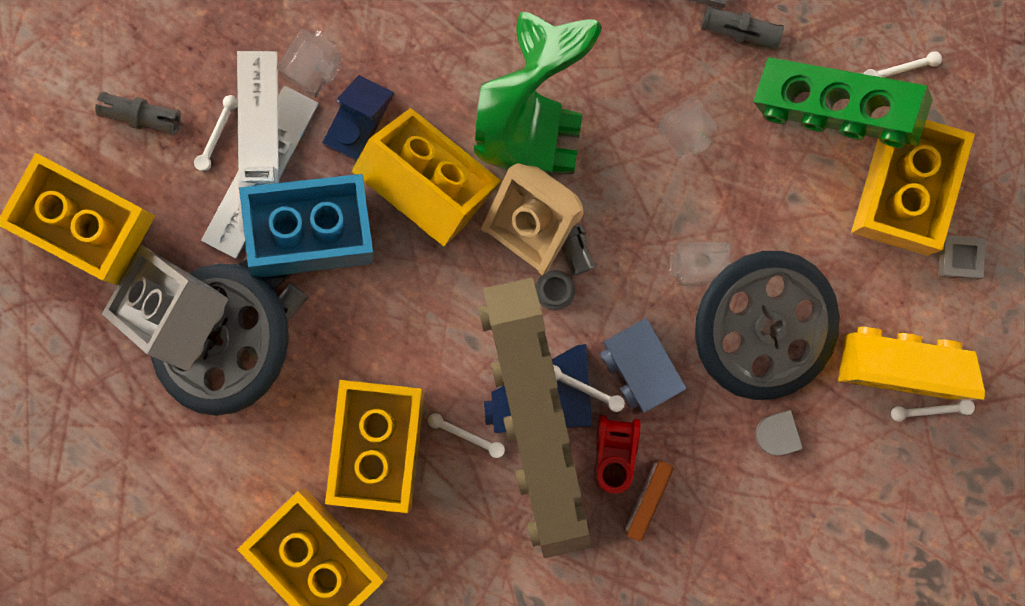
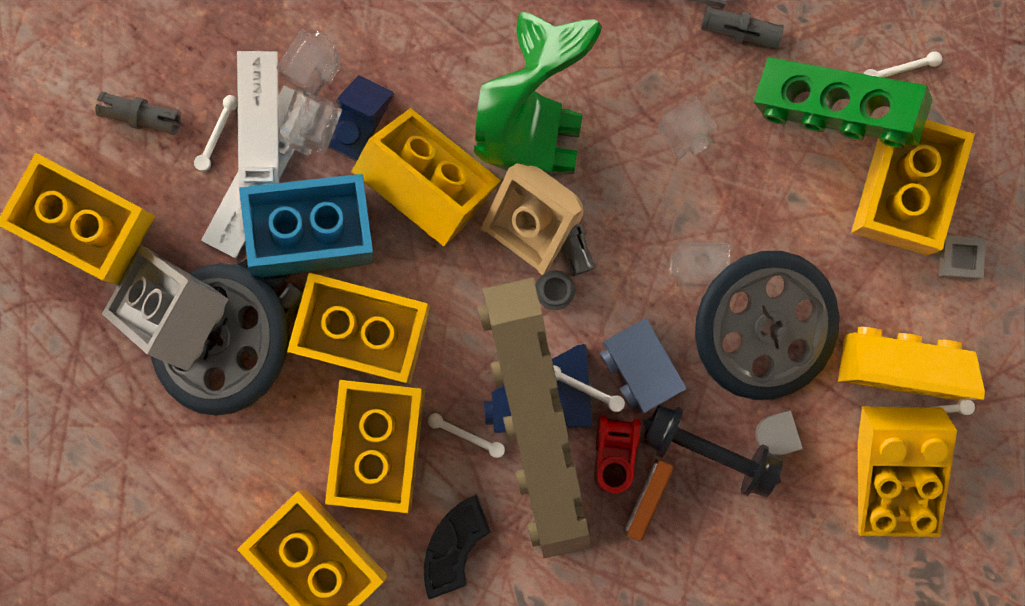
(310, 122): none -> clear brick
(359, 328): none -> yellow brick
(450, 547): none -> black tile
(760, 472): none -> black piece
(903, 470): none -> yellow slope

